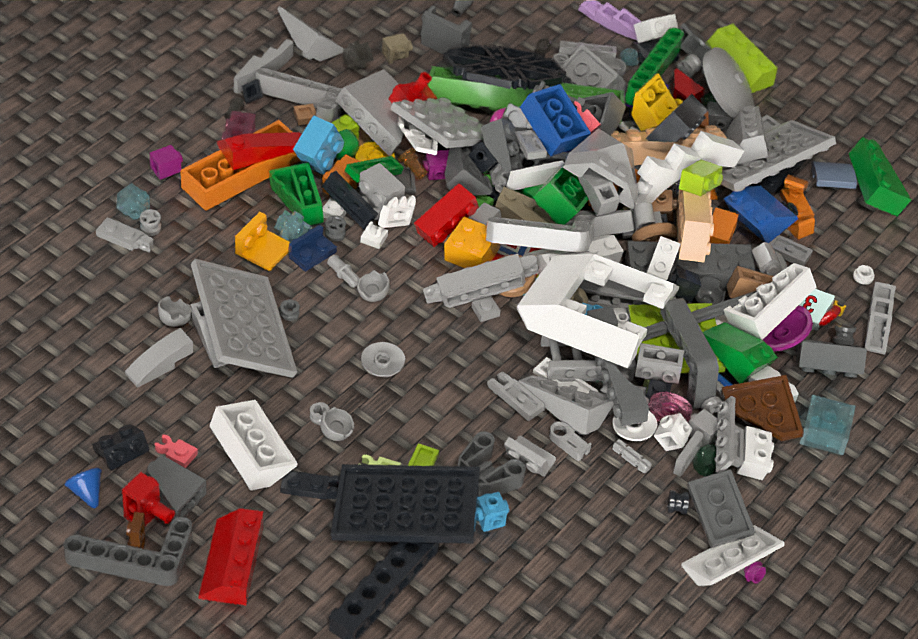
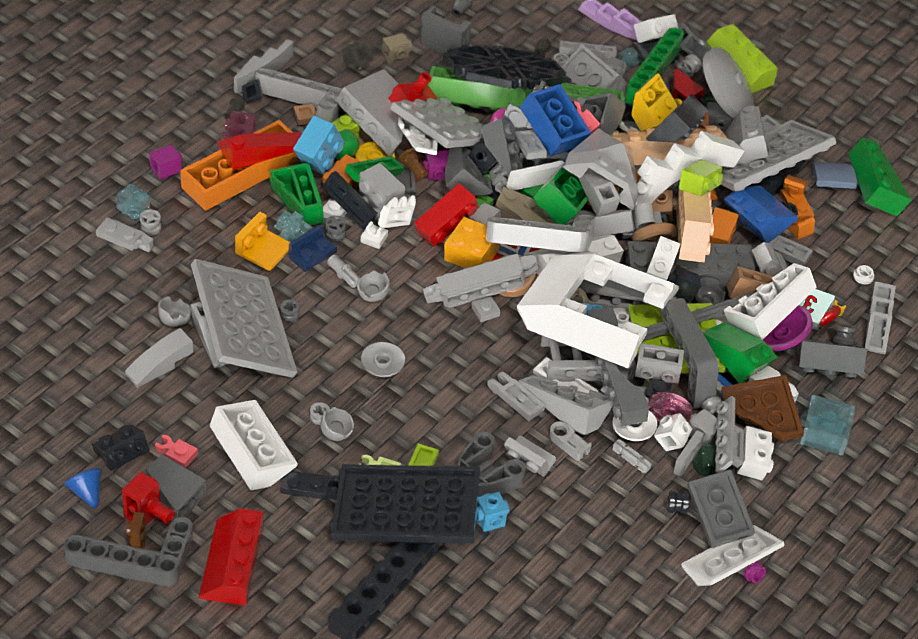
(309, 39): light grey wedge -> none

